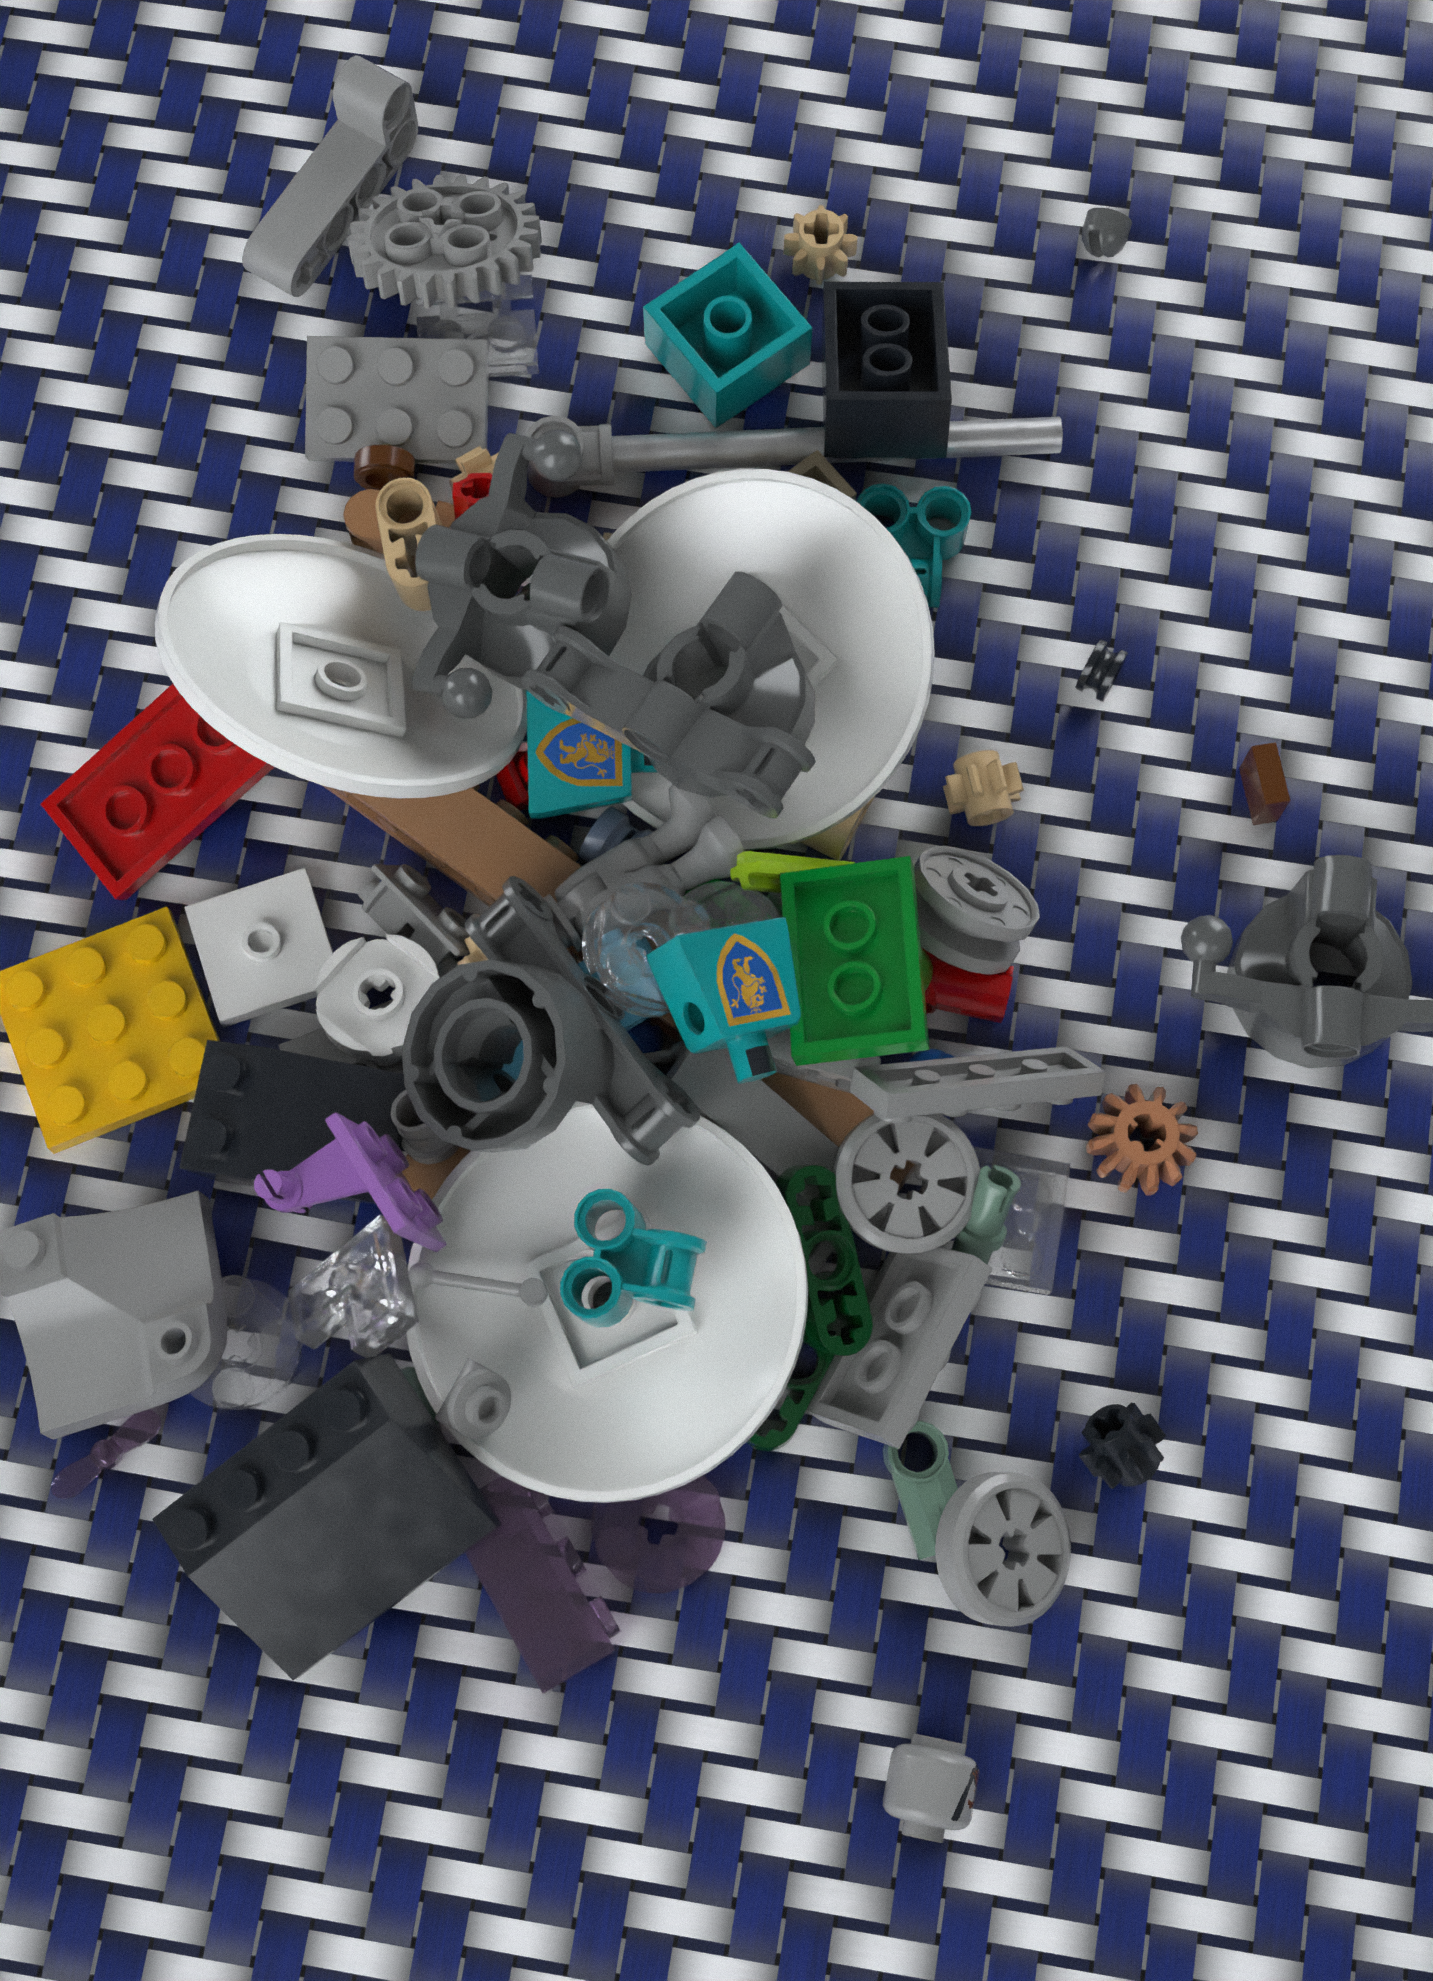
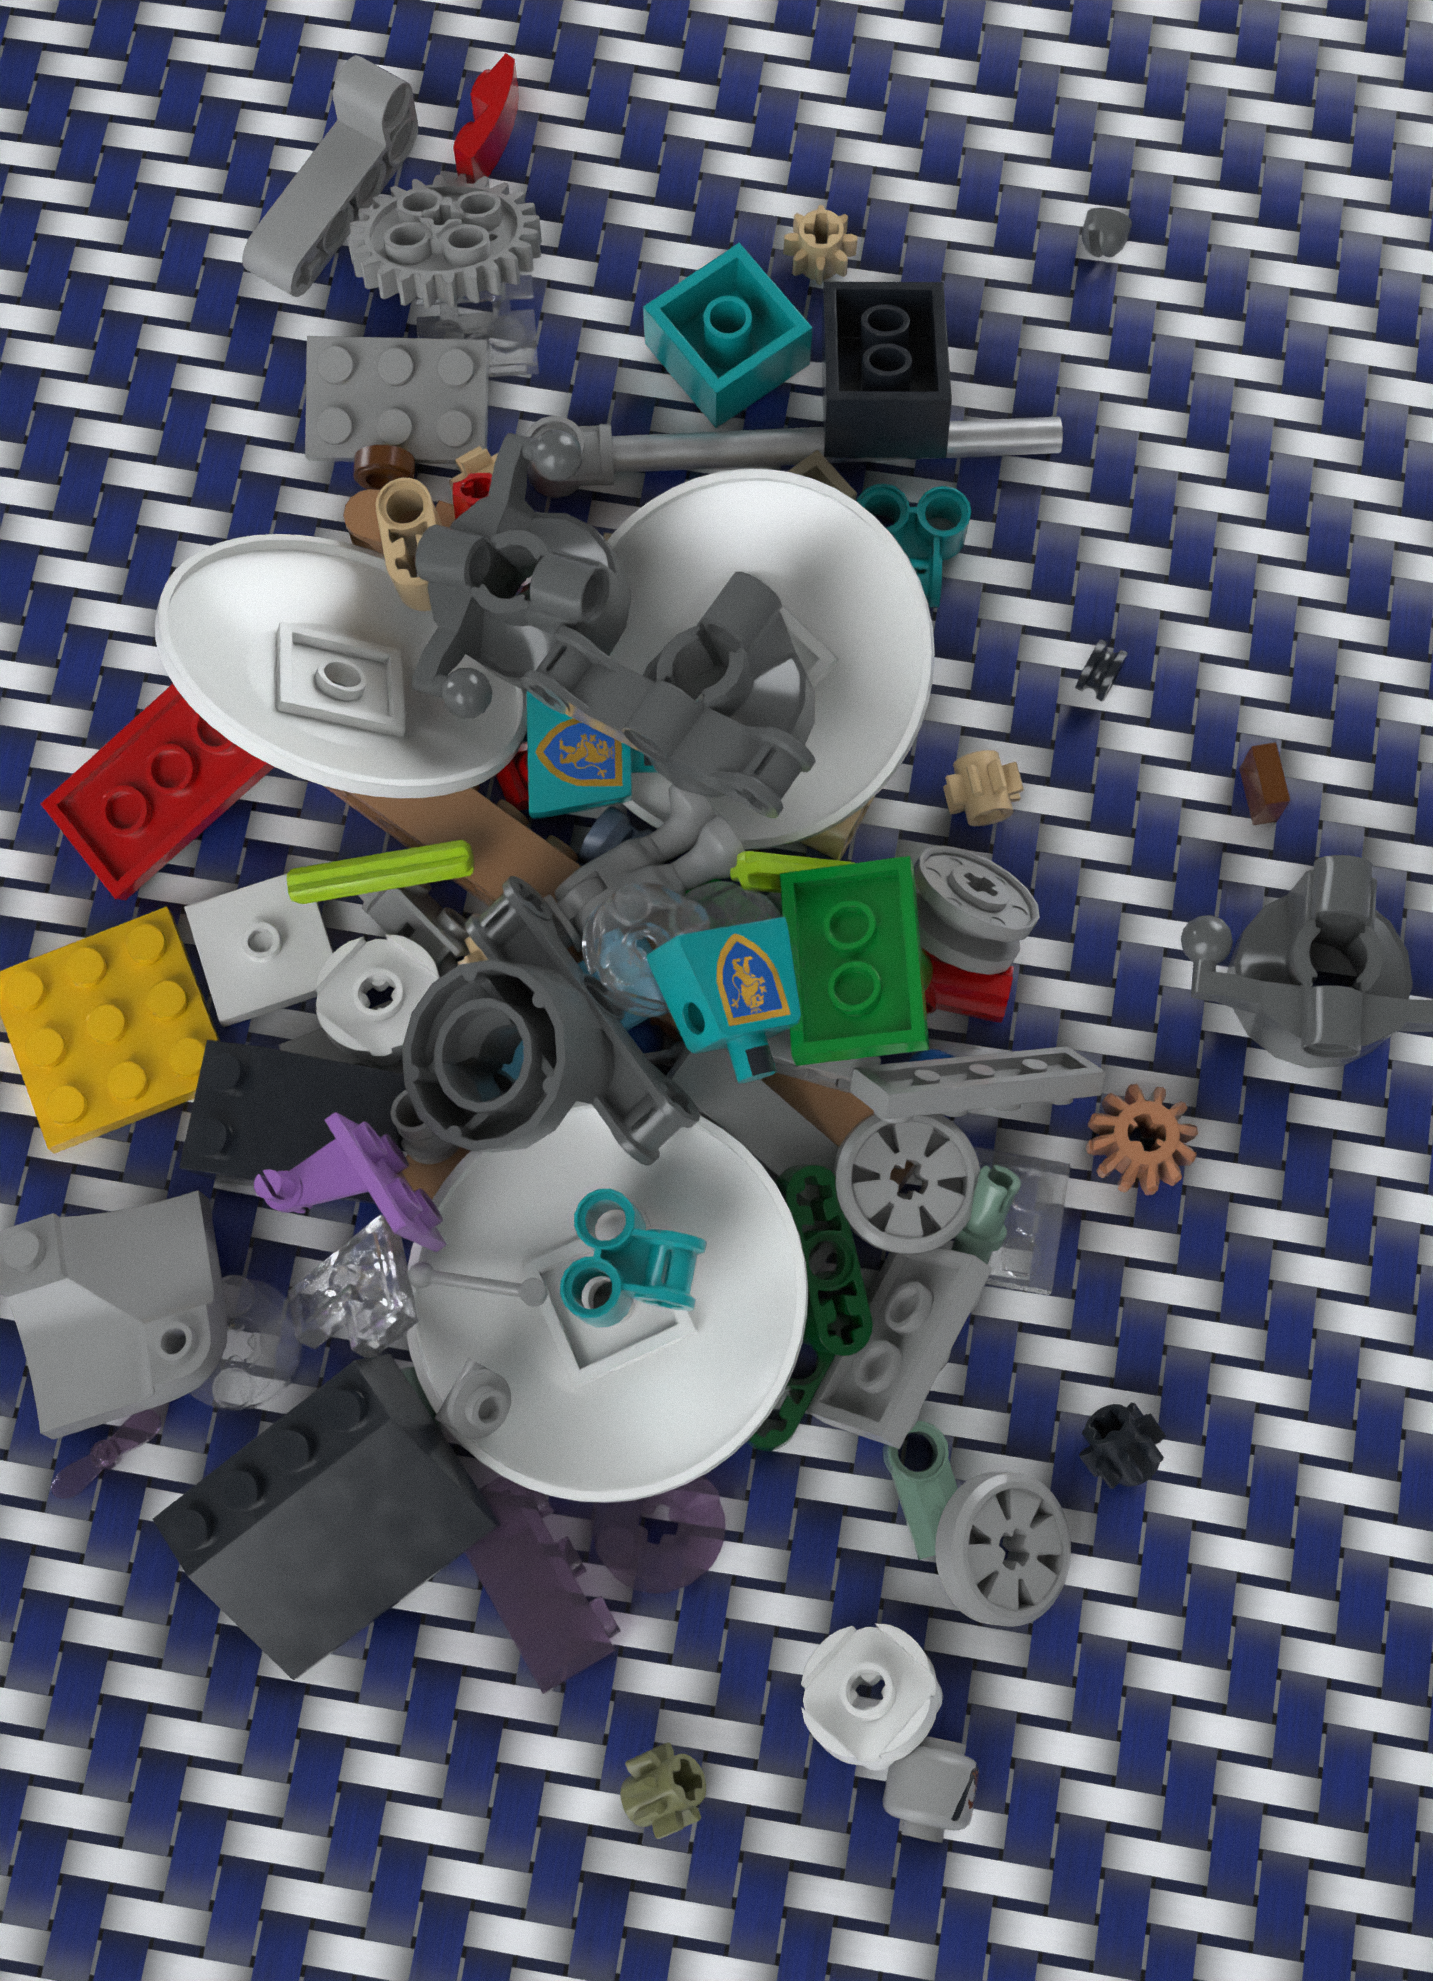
(380, 872): none -> lime axle
(494, 111): none -> red slope
(663, 1790): none -> olive gear
(877, 1733): none -> white plate

